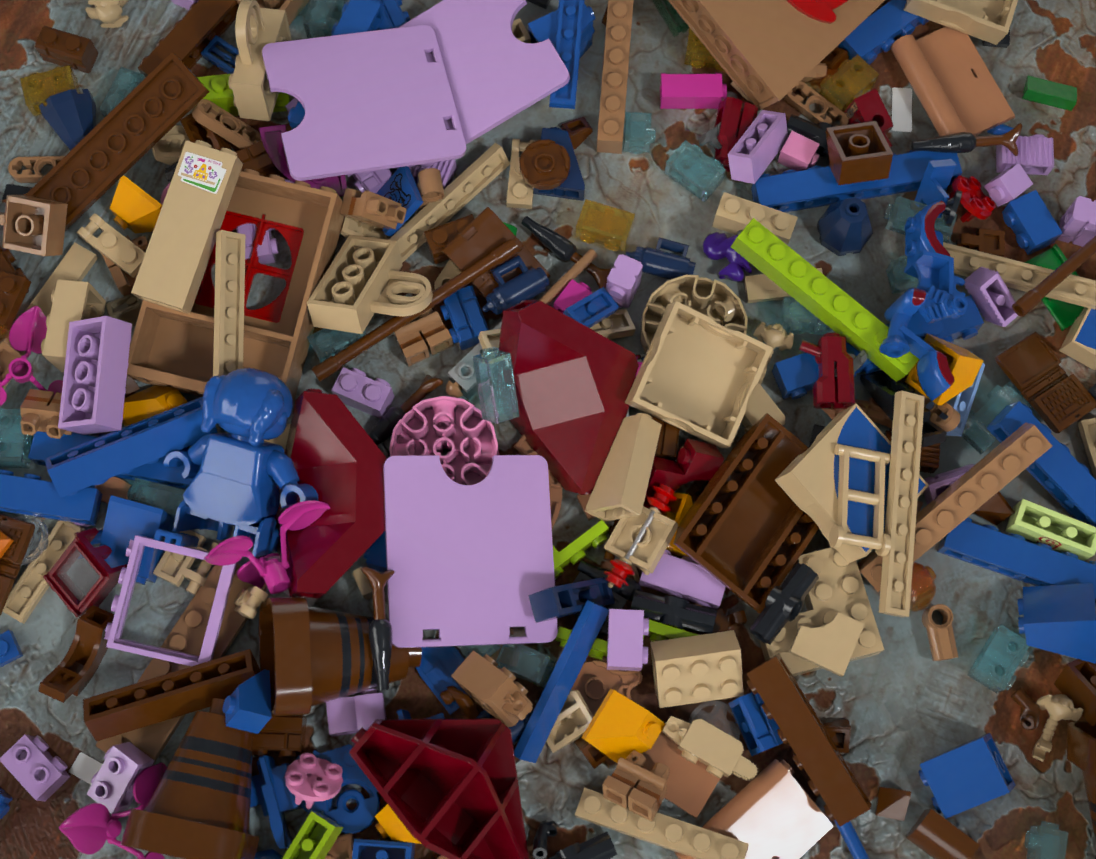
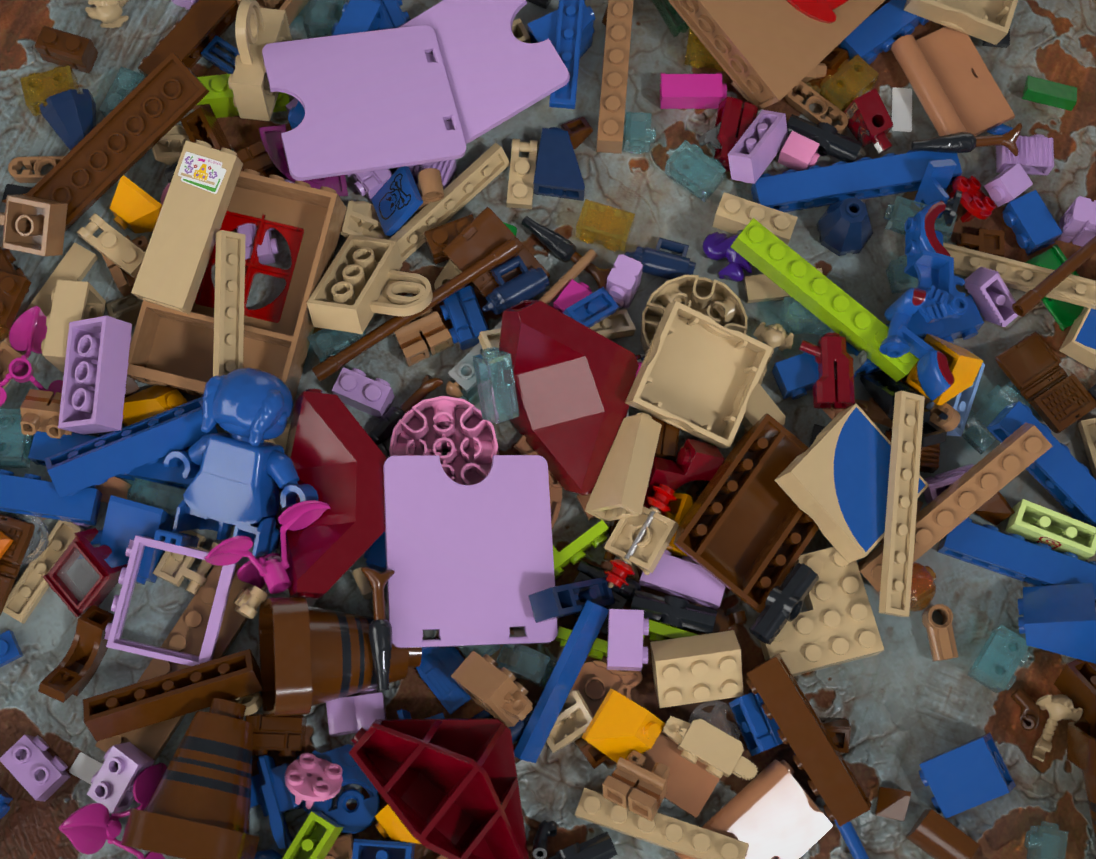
(241, 134): medium nougat beam -> none
(250, 704): blue slope -> none
(372, 209): medium nougat hips -> none
(462, 699): reddish brown arm -> none
(544, 164): reddish brown tile -> none
(829, 645): tan tile -> none
(838, 533): tan piece -> none
(858, 153): reddish brown slope -> none

